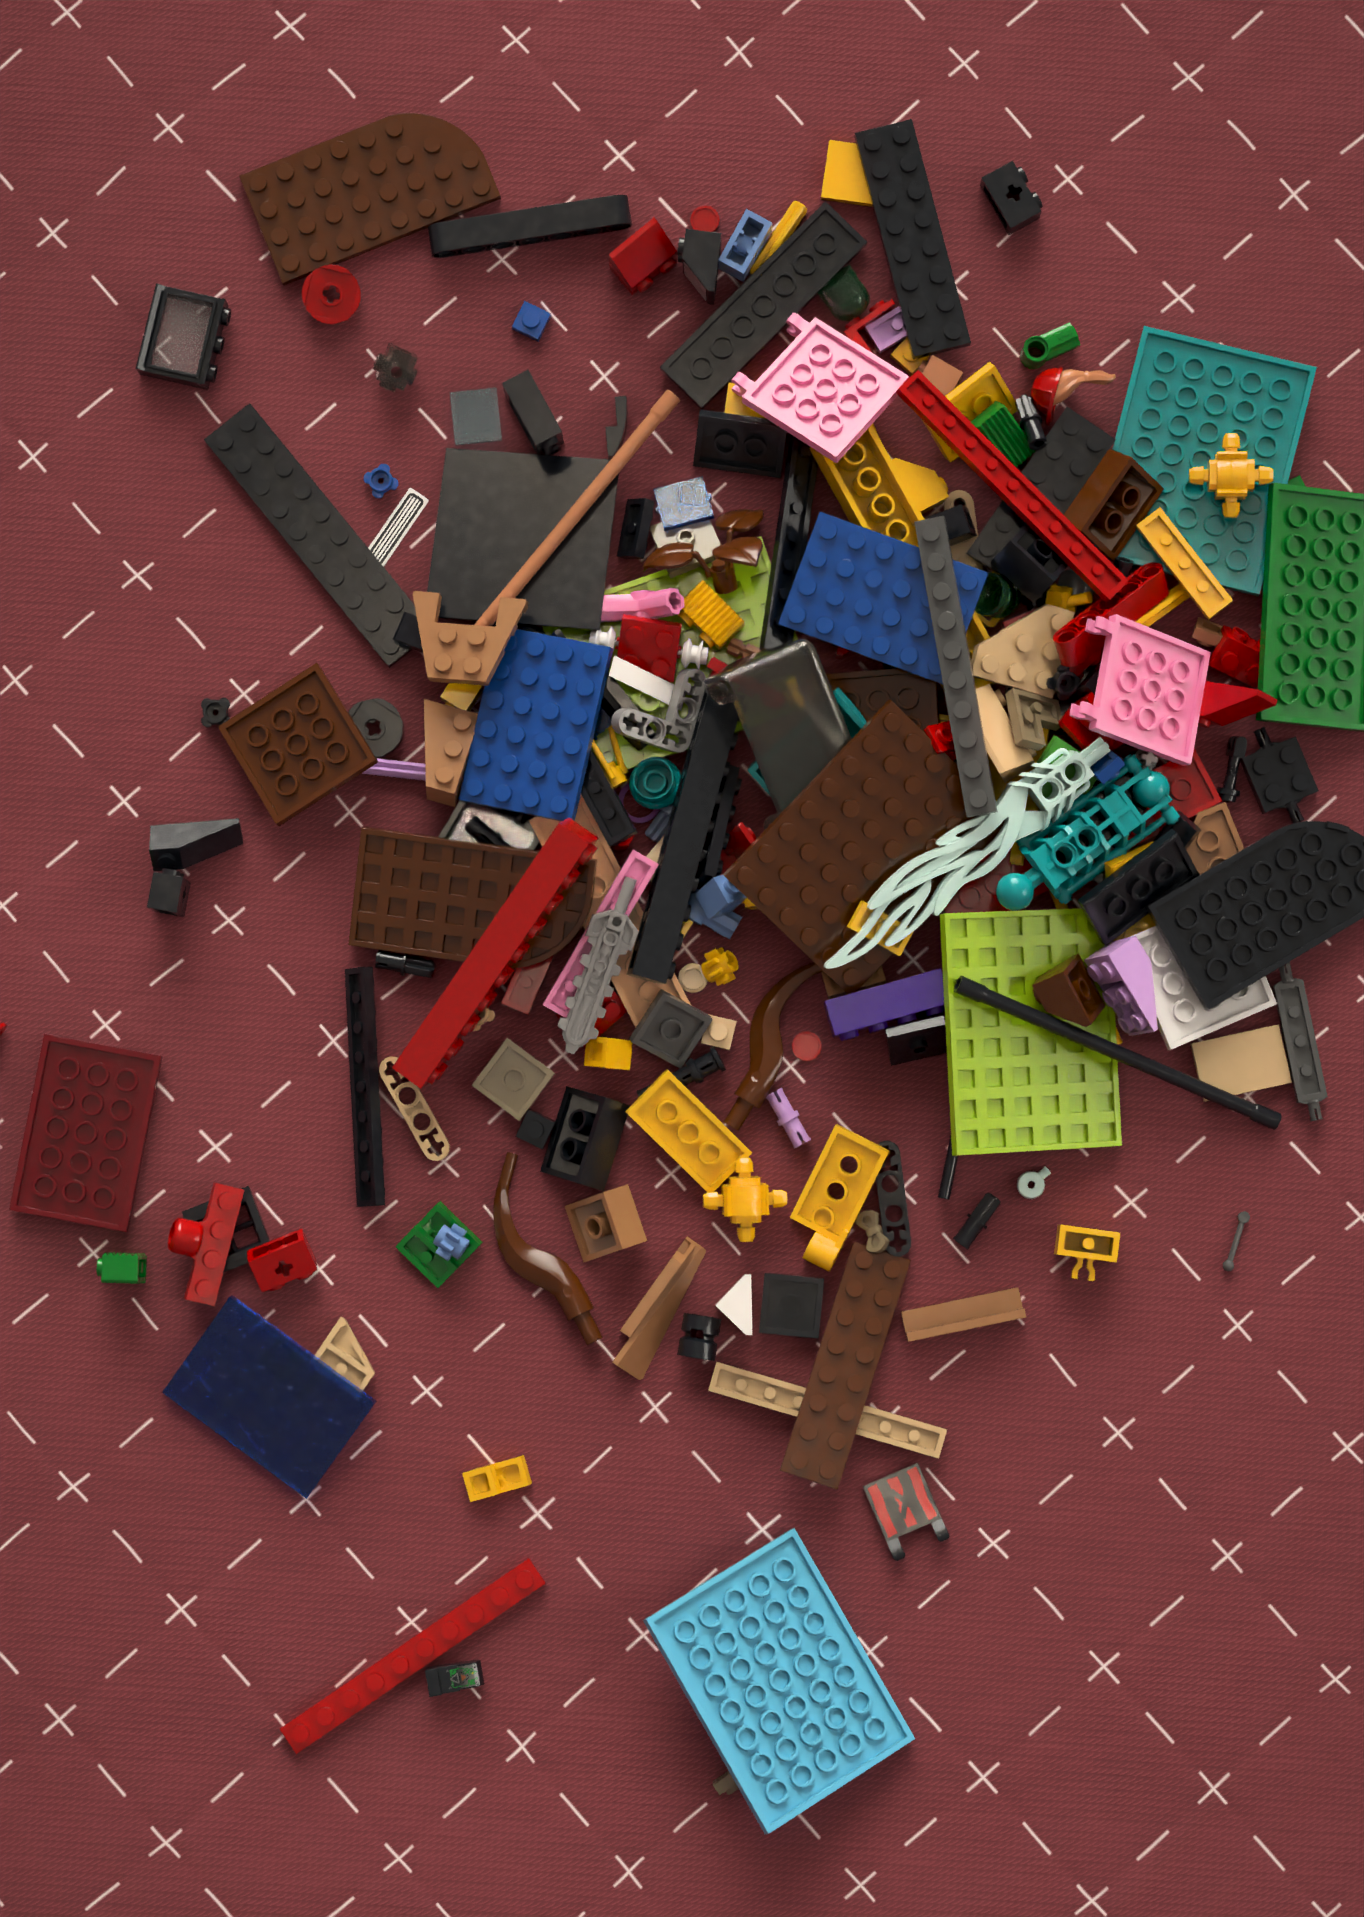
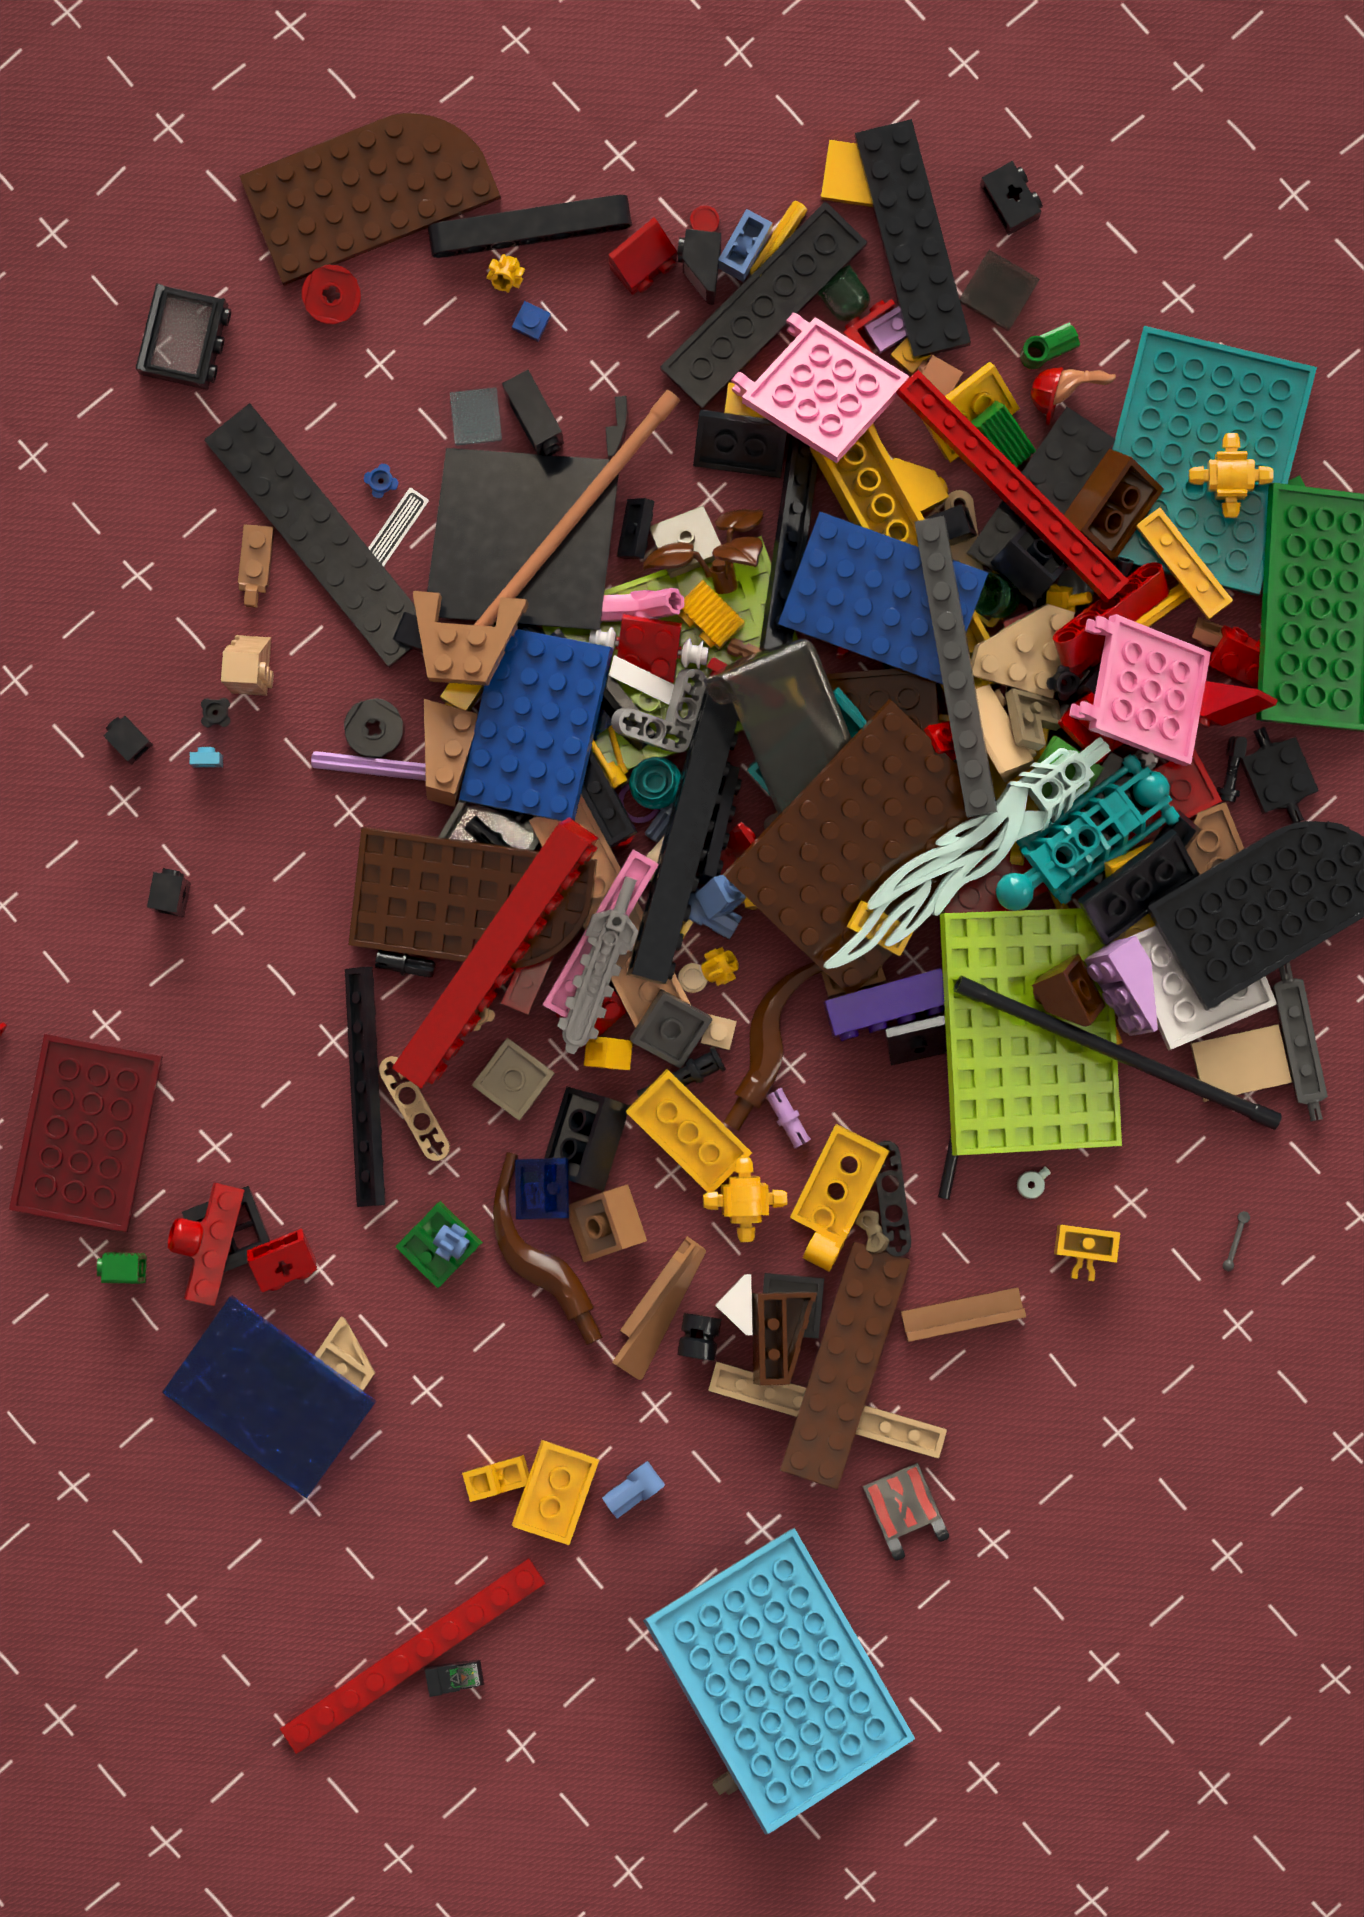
(127, 739): none -> black brick
(189, 843): black slope -> none
(206, 758): none -> medium azure plate
(247, 665): none -> tan wedge
(255, 562): none -> medium nougat hinge
(298, 744): reddish brown plate -> none
(394, 357): clear smoke brick -> none
(505, 273): none -> yellow gear
(536, 1129): black plate -> none
(542, 1188): none -> clear blue slope
(555, 1492): none -> yellow plate
(638, 1486): none -> medium blue piece
(683, 503): piece -> none
(778, 1333): none -> reddish brown wedge
(806, 1046): red piece -> none
(977, 1220): black axle -> none
(999, 290): none -> clear smoke plate
(1031, 422): black axle -> none
(1107, 767): blue plate -> none

